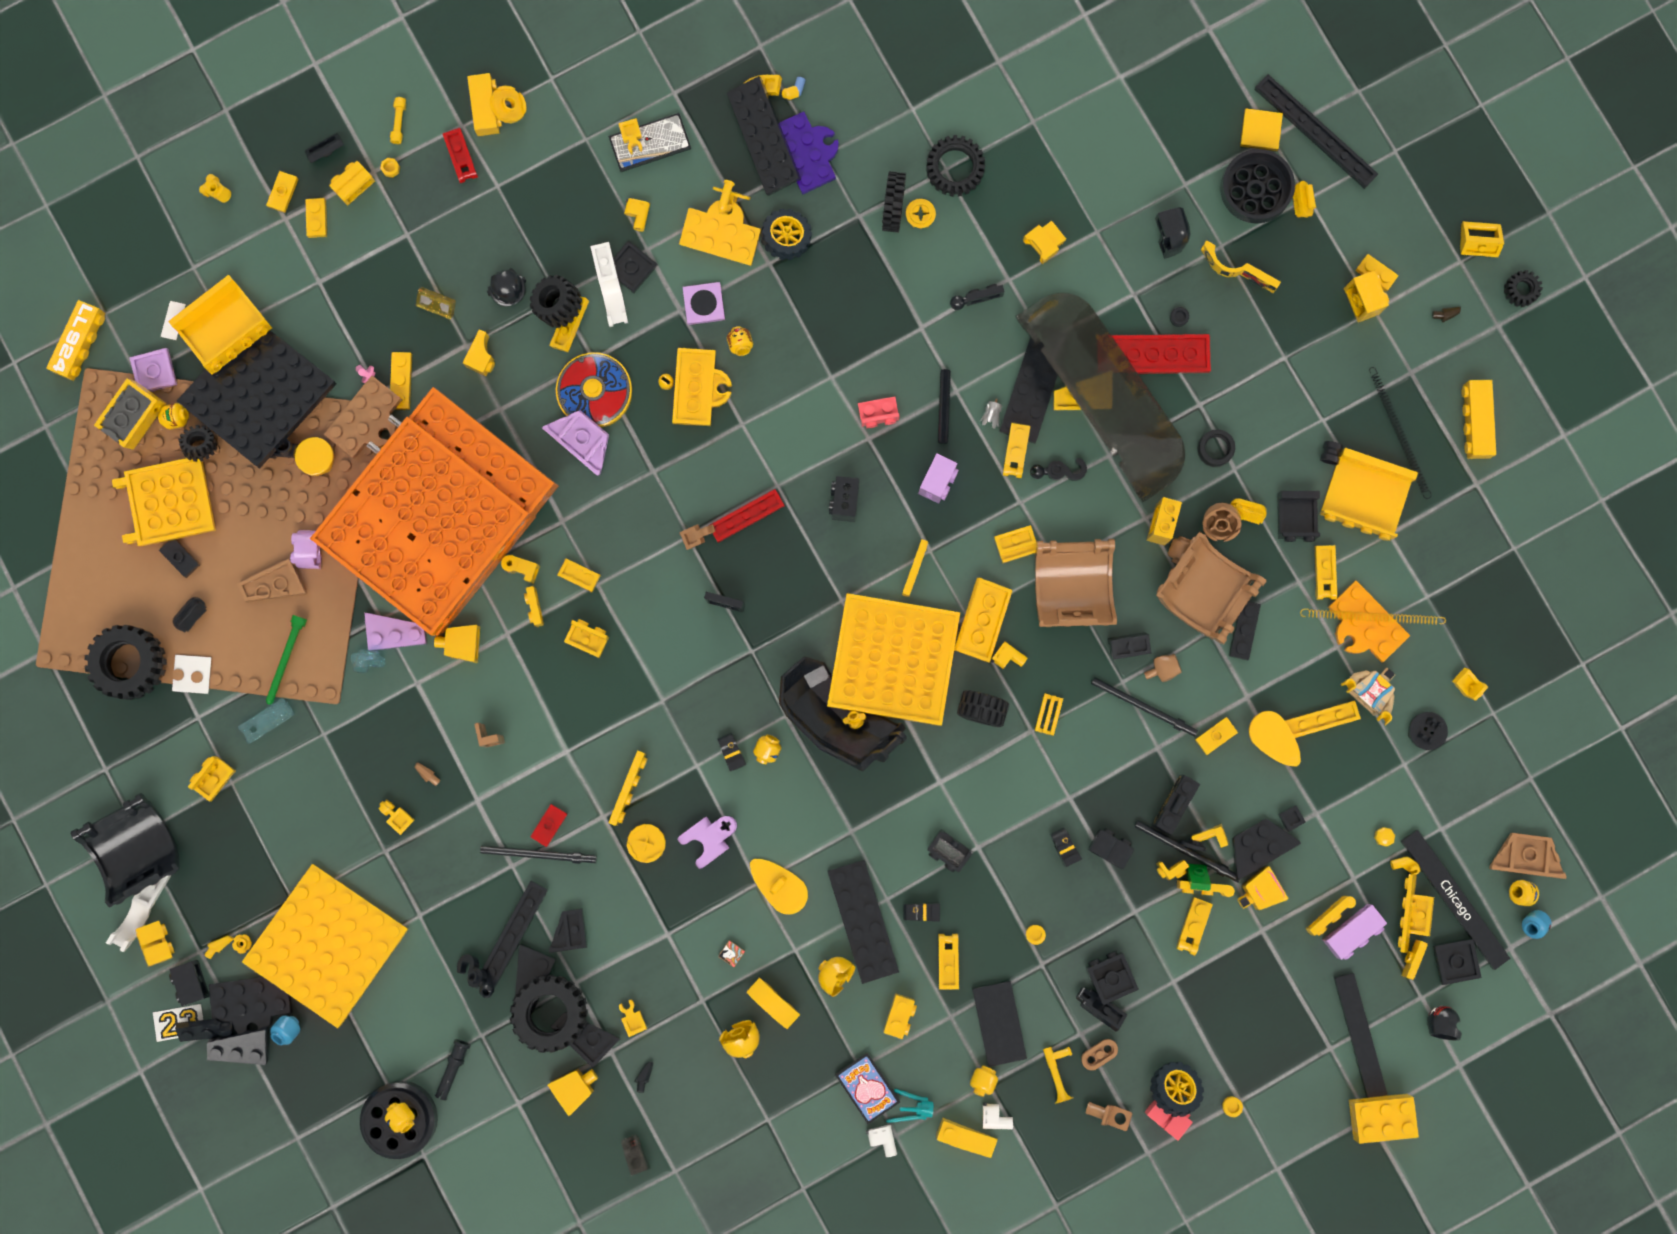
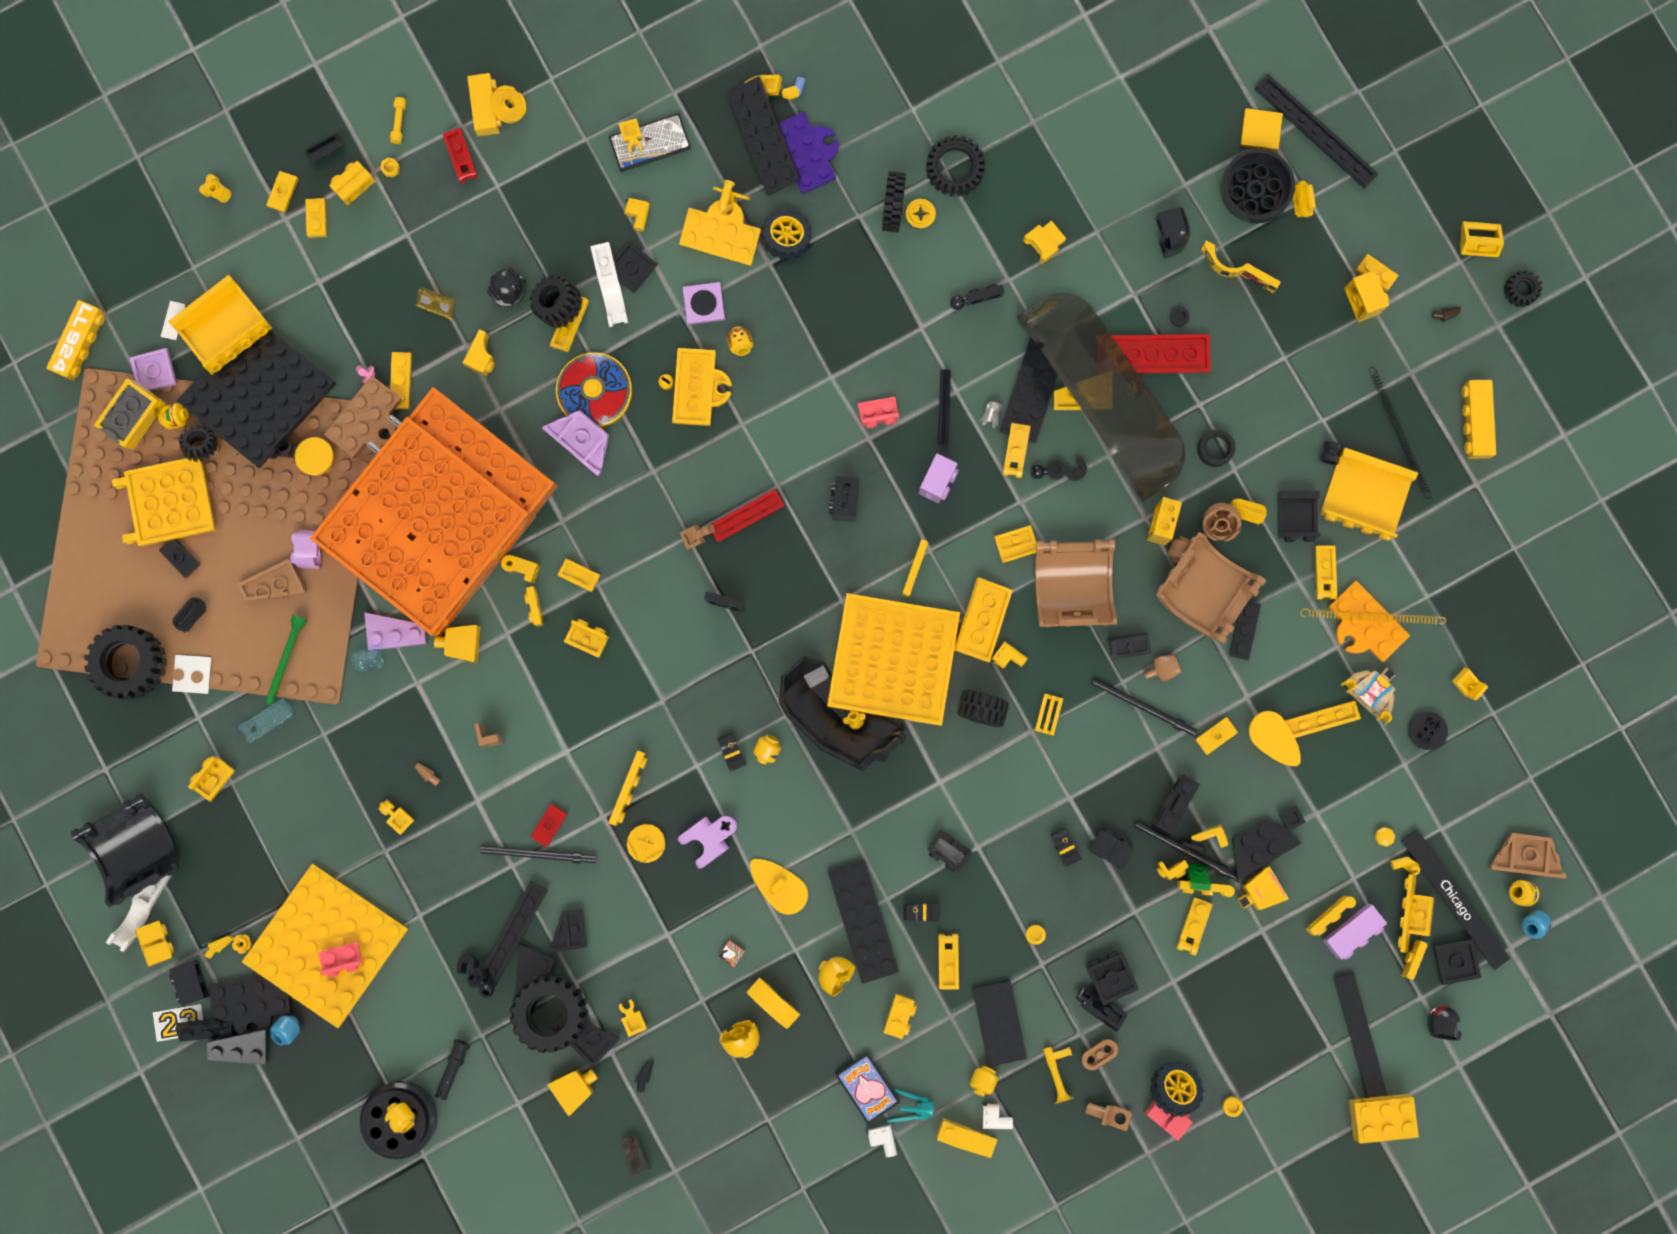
(340, 958): none -> coral bracket

